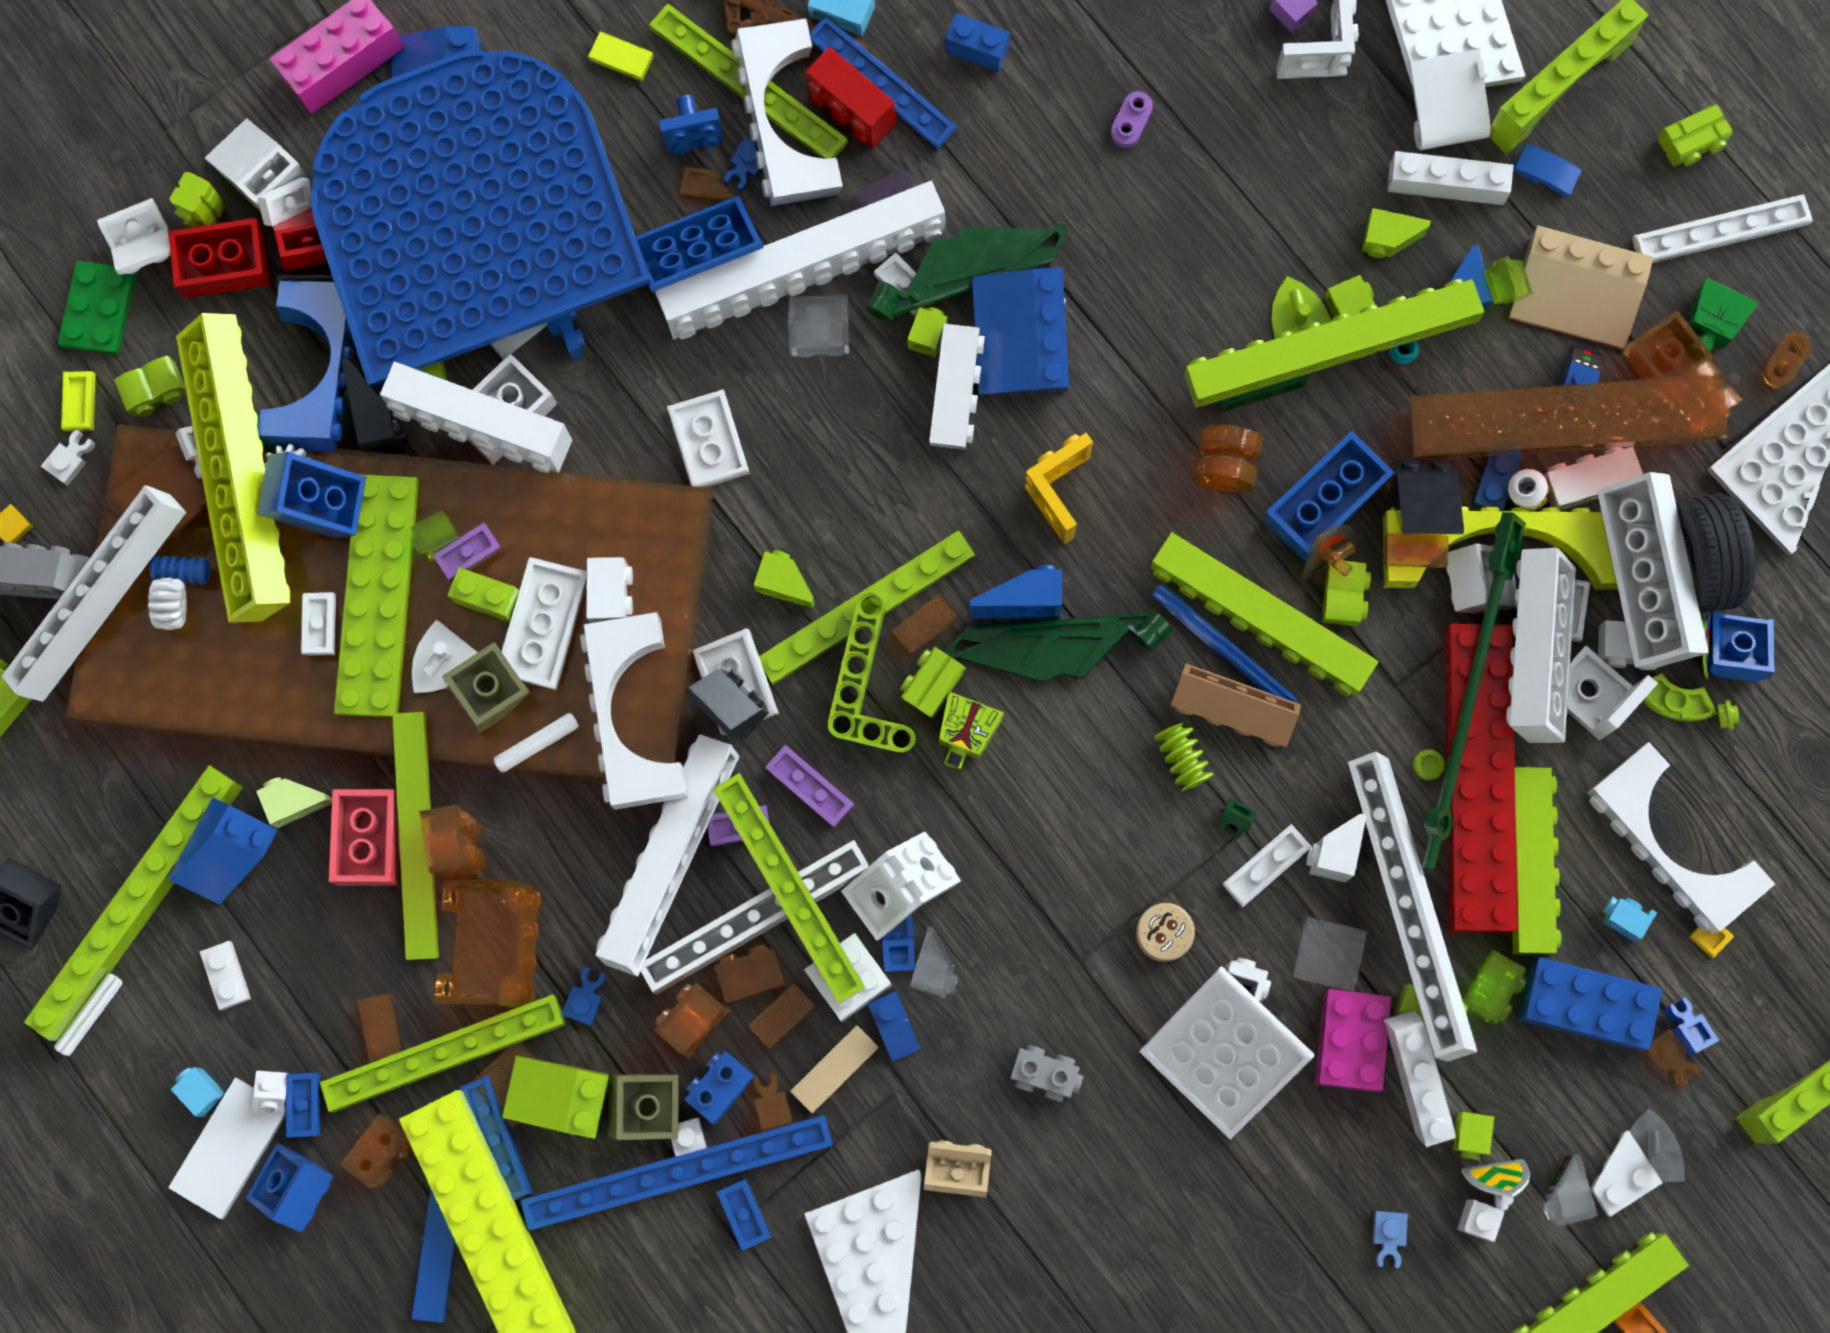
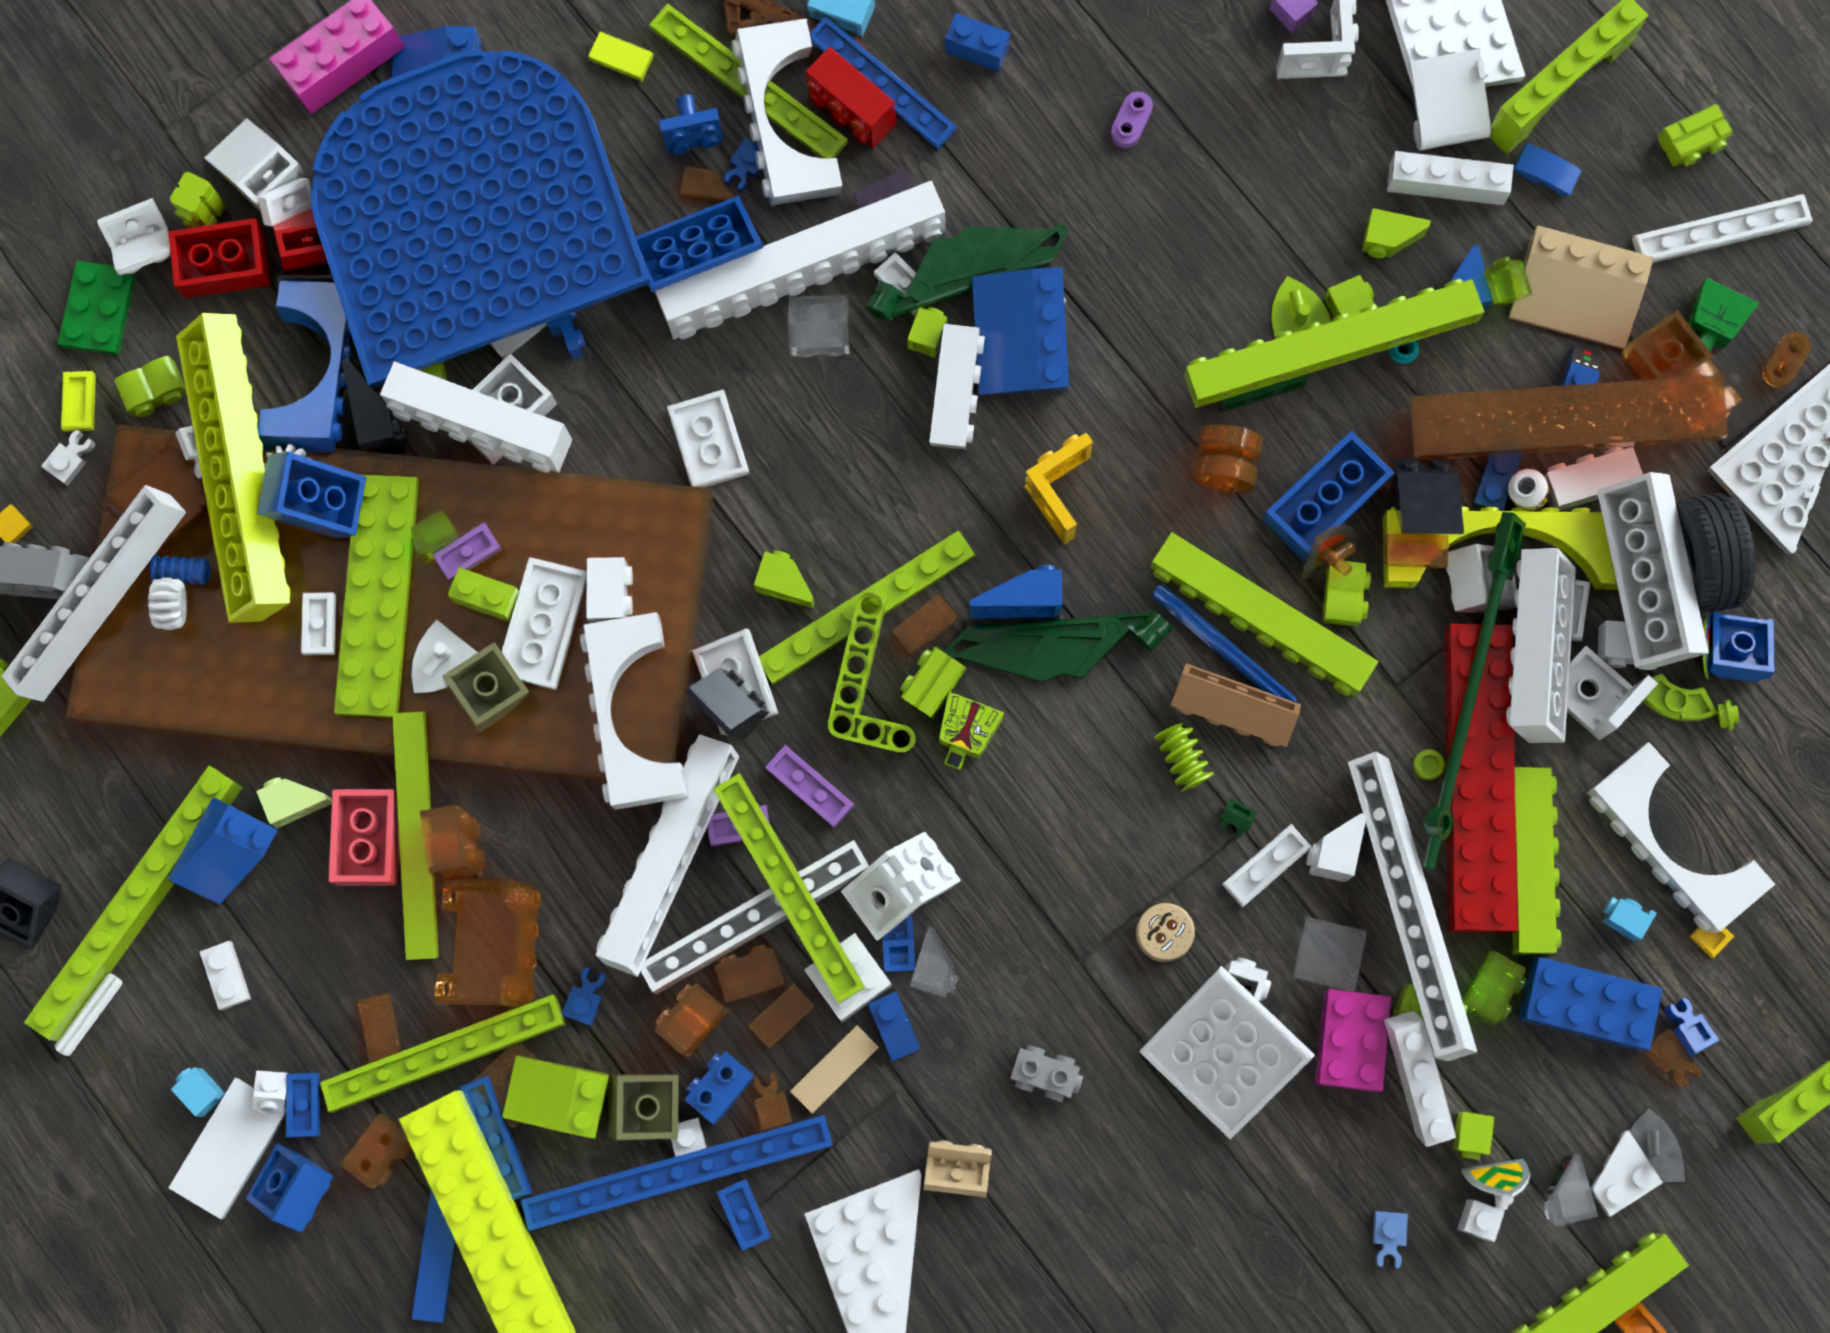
(535, 742): white axle -> none

